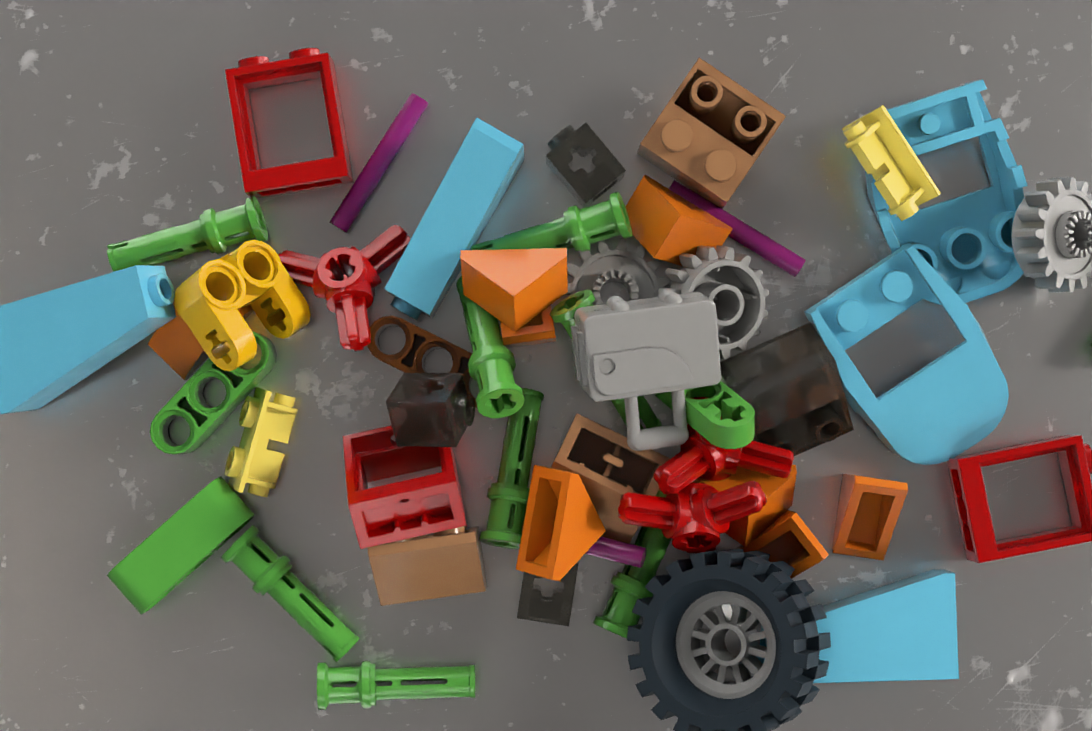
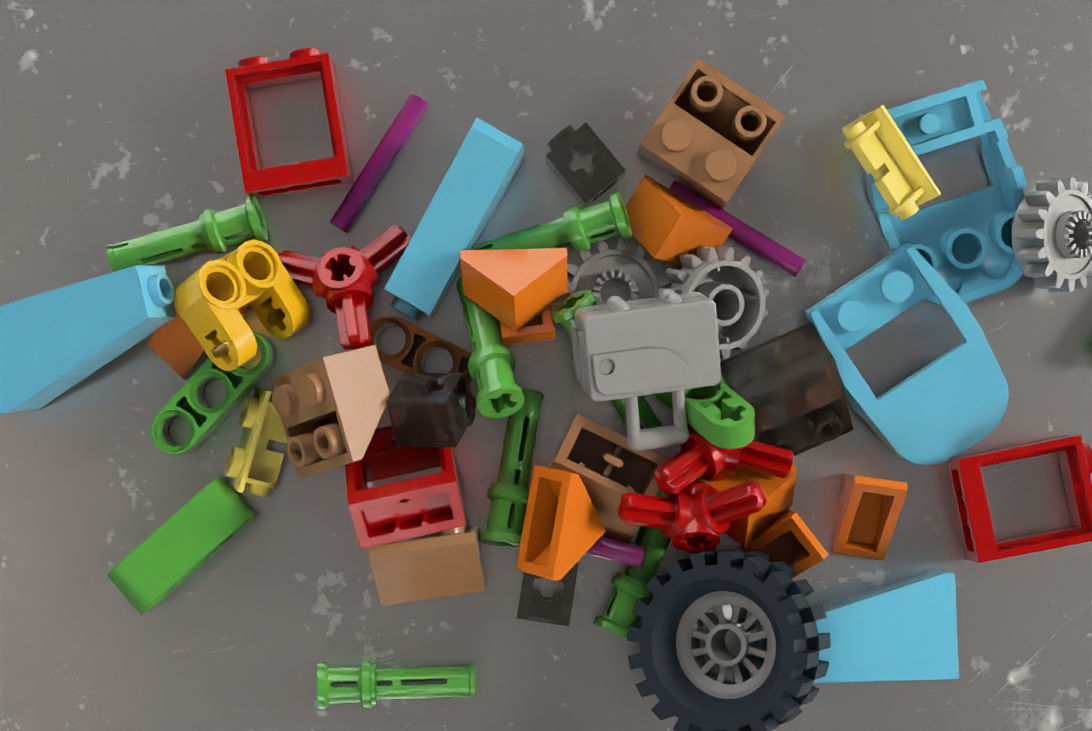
(273, 577): bright green pin -> none
(331, 408): none -> medium nougat slope

